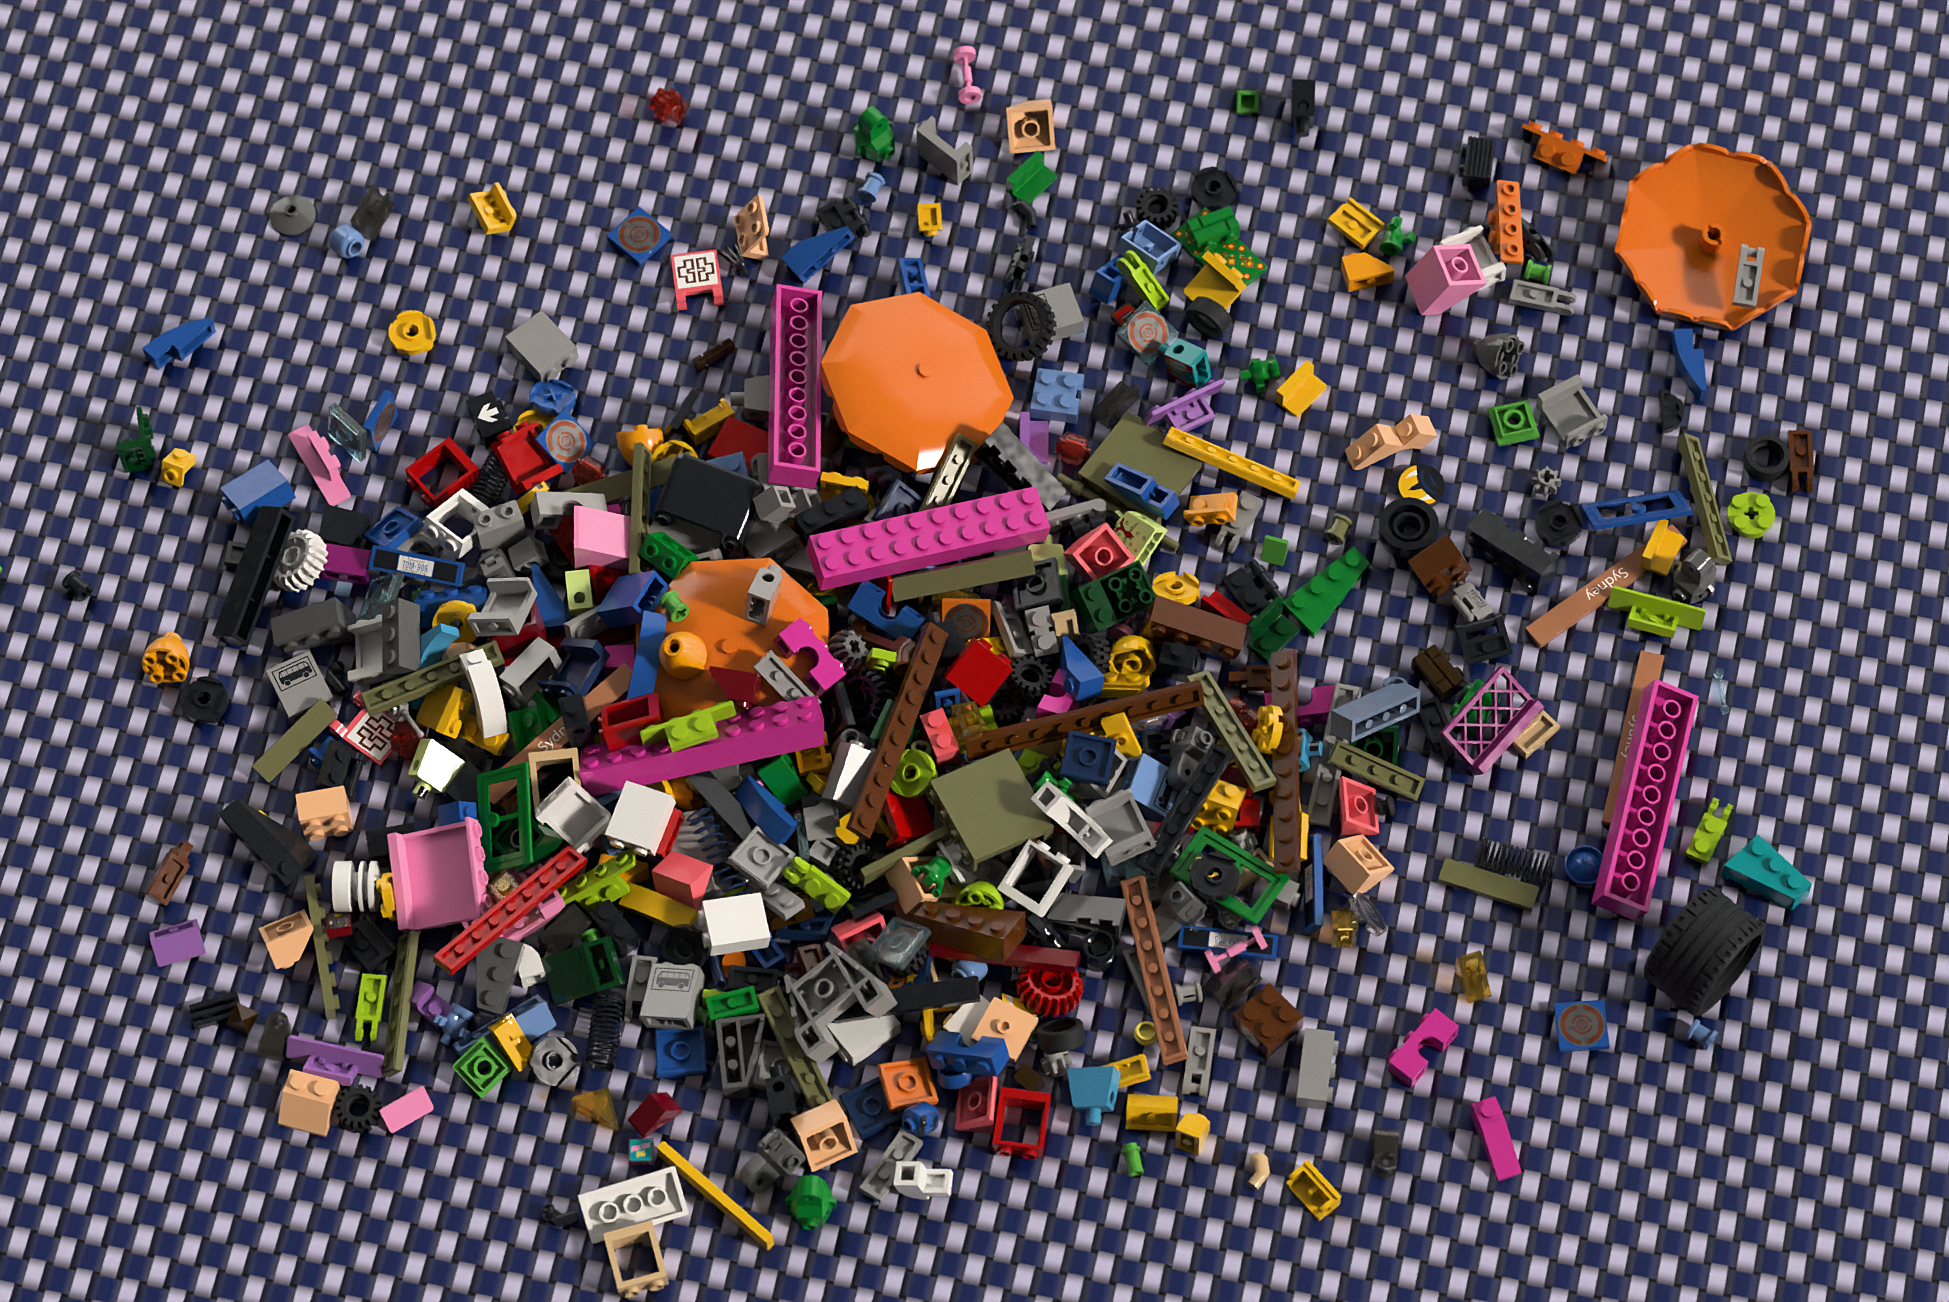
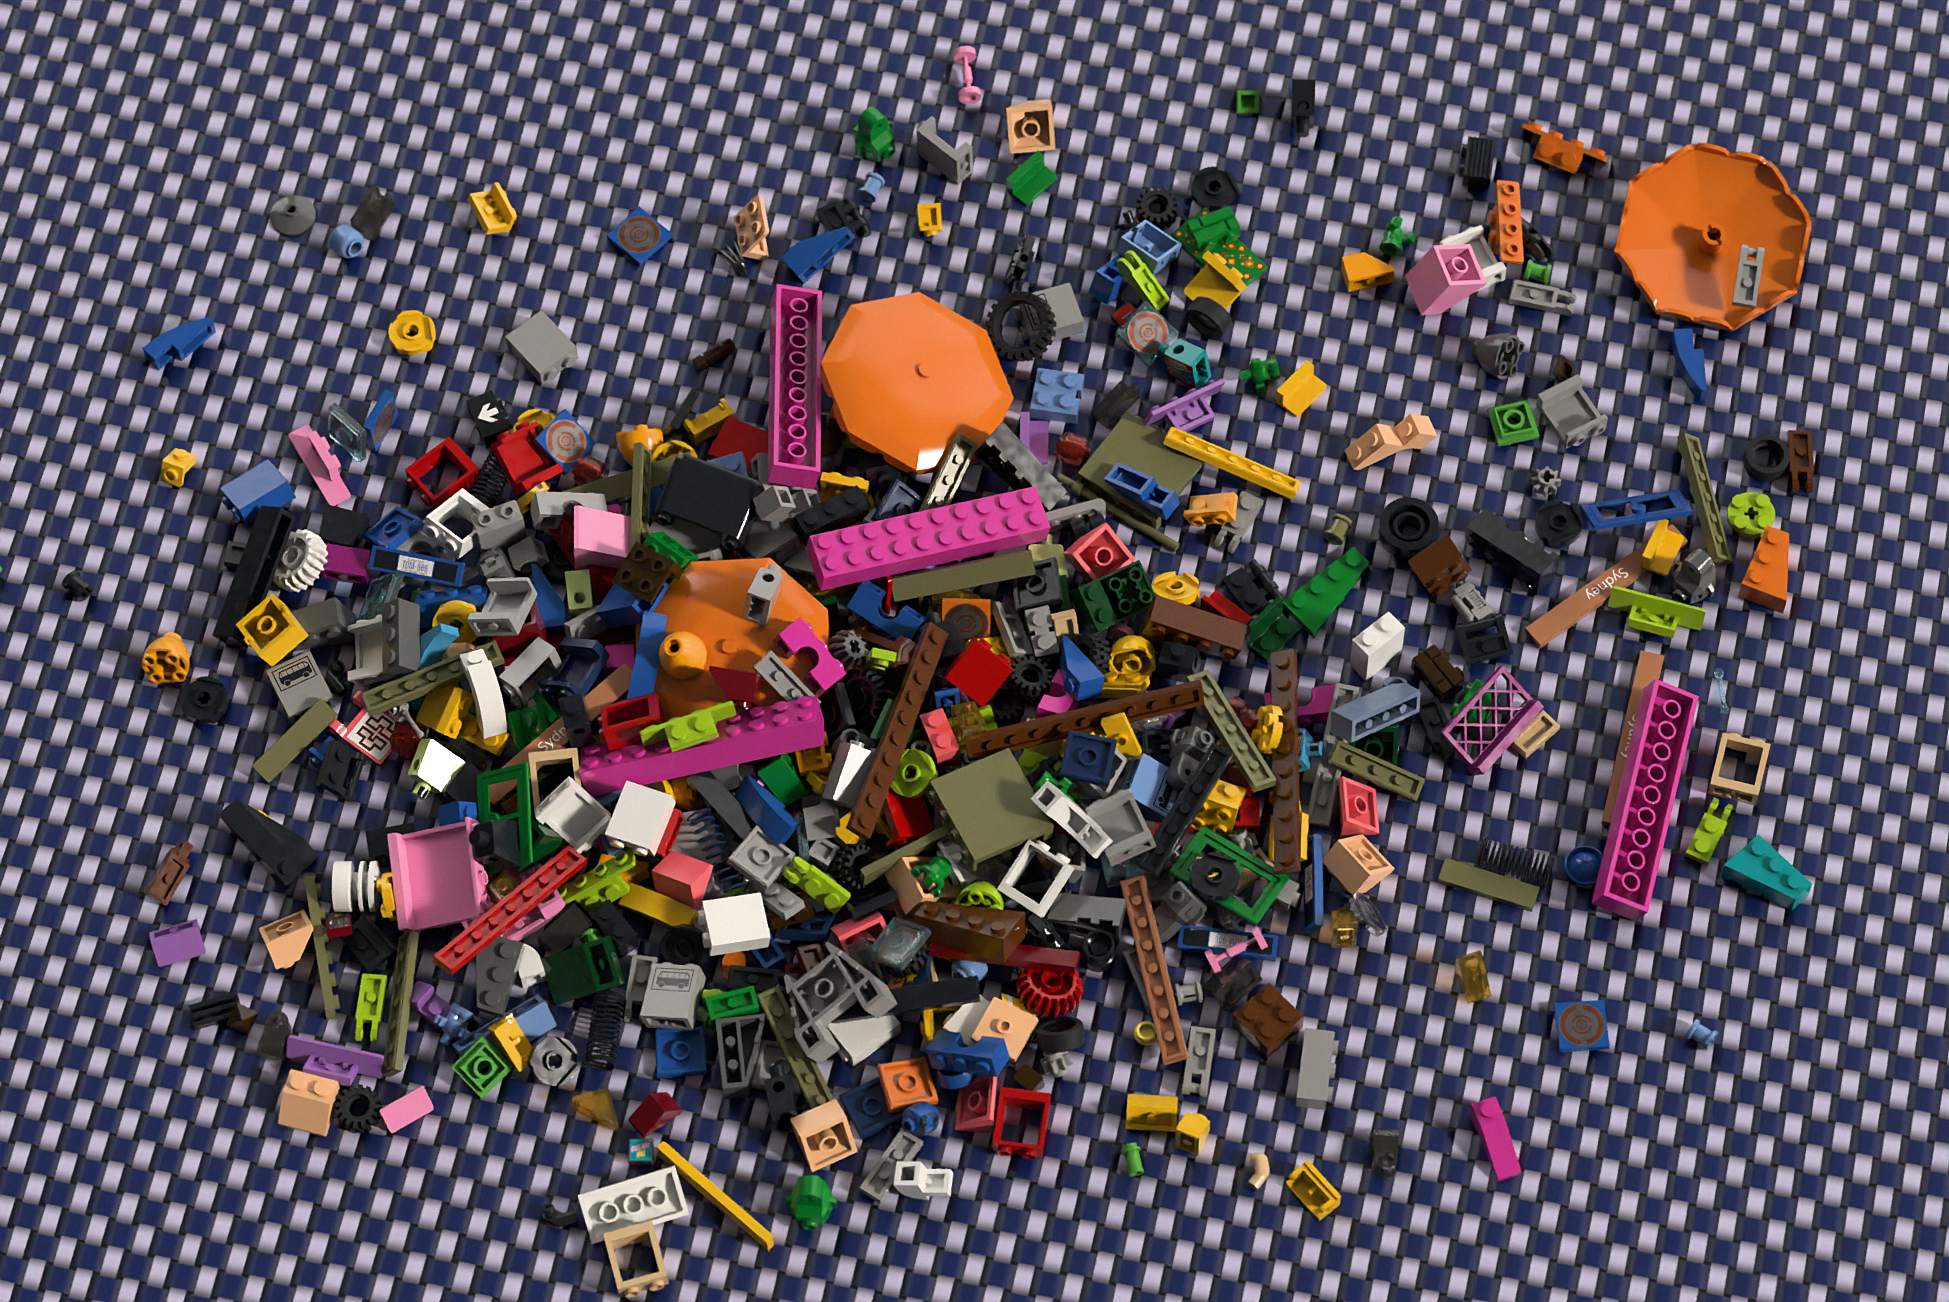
(138, 453): dark green bracket -> none
(271, 630): none -> yellow brick
(324, 813): light nougat brick -> none
(496, 844): none -> black torso
(552, 397): blue tile -> none
(645, 572): none -> dark brown bracket
(668, 105): clear red brick -> none
(671, 602): bright green bush -> none
(696, 275): flag -> none
(716, 971): dark blue piece -> none
(754, 398): light grey torso -> none
(774, 1157): dark grey piece -> none
(912, 276): blue slope -> none
(1026, 209): black arm -> none
(1094, 1091): dark azure torso -> none
(1132, 1070): yellow plate -> none
(1137, 533): yellowish green torso -> none
(1251, 678): reddish brown hinge -> none
(1274, 550): bright green slope -> none
(1356, 223): yellow plate -> none
(1377, 646): none -> white brick
(1386, 806): black piece -> none
(1422, 483): tile -> none
(1434, 1031): dark pink arch -> none
(1564, 368): none -> dark brown slope
(1670, 411): black tile -> none
(1704, 951): black tyre -> none
(1734, 789): none -> tan window
(1768, 571): none -> orange wedge

